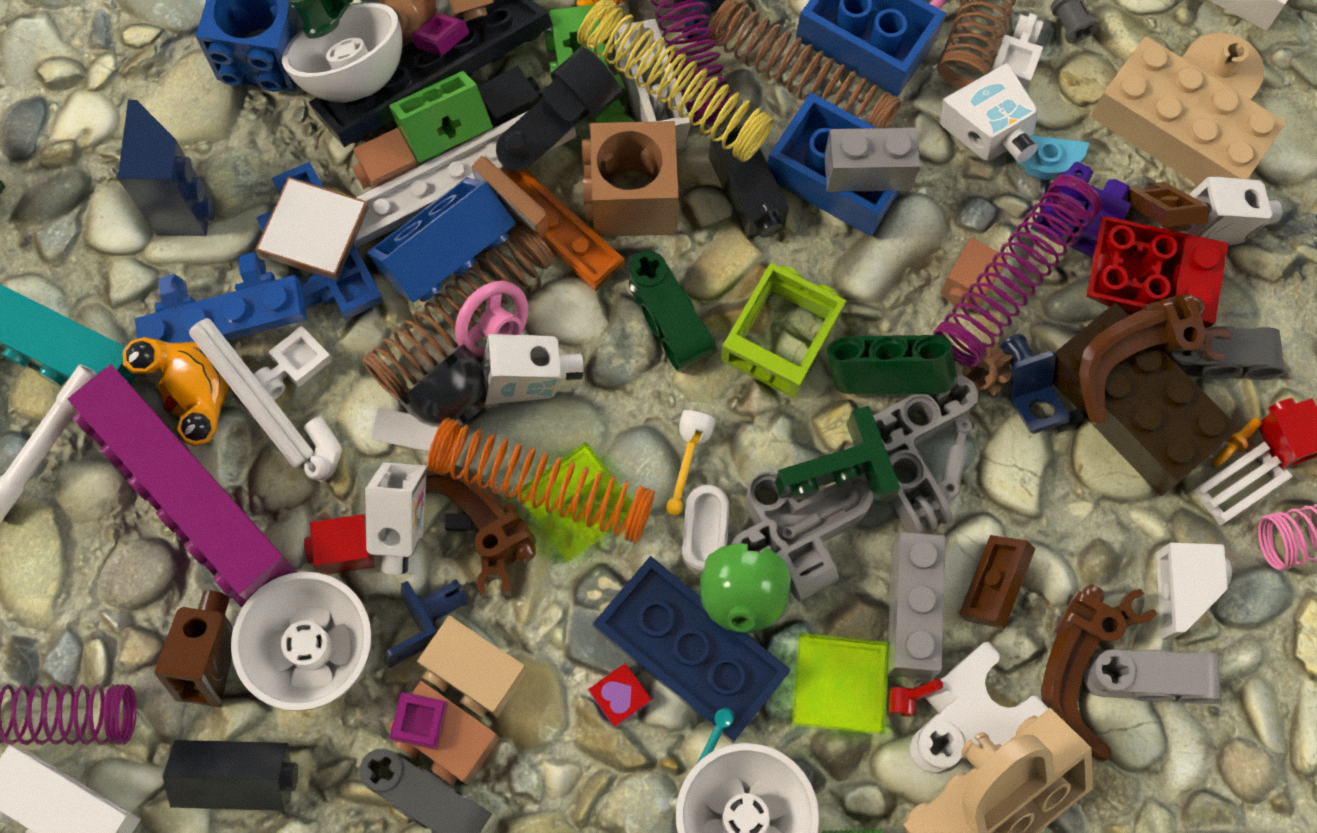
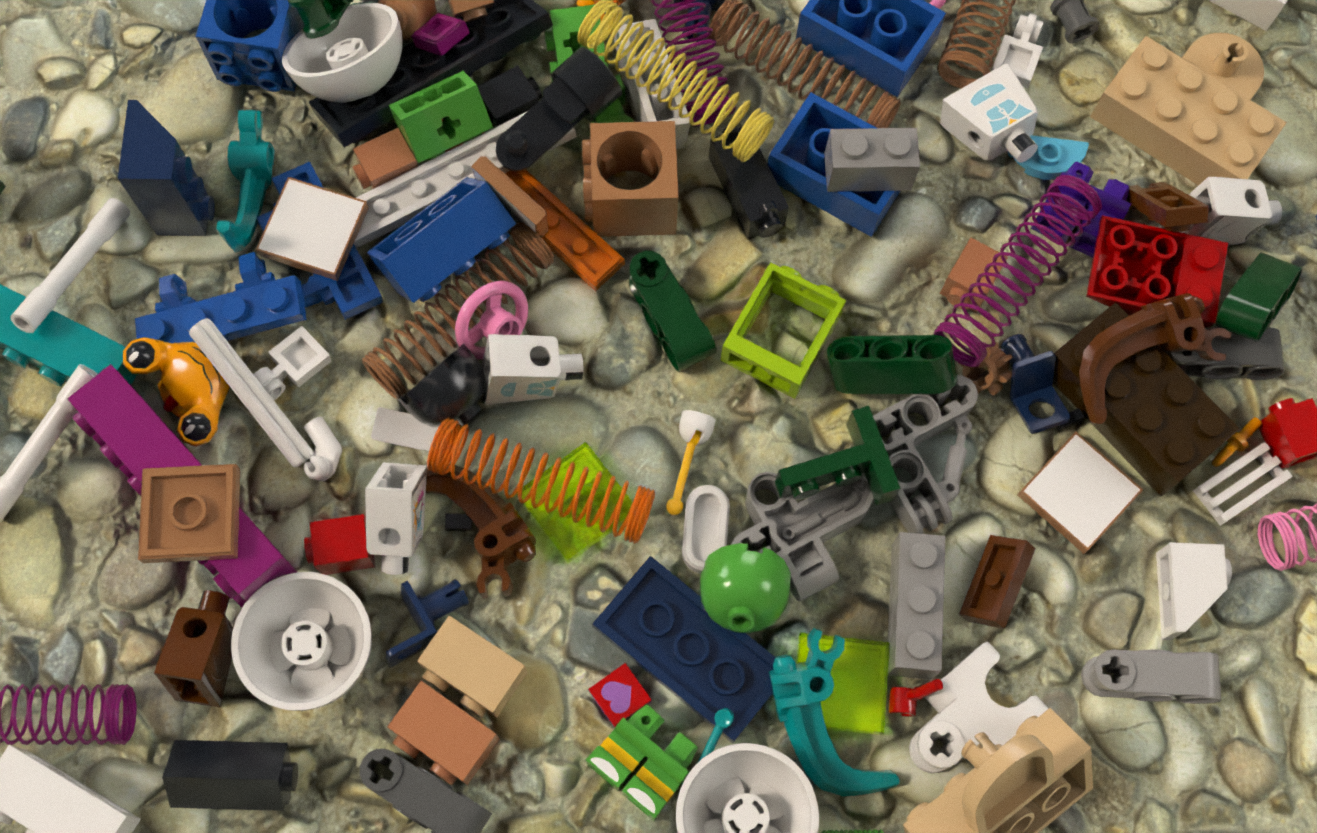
(45, 296): none -> white piece
(189, 513): none -> medium nougat tile
(252, 166): none -> teal piece
(419, 721): magenta tile -> none
(631, 745): none -> bright green hips
(798, 698): none -> teal piece
(1079, 632): reddish brown piece -> none
(1080, 492): none -> white tile
(1258, 297): none -> dark green beam

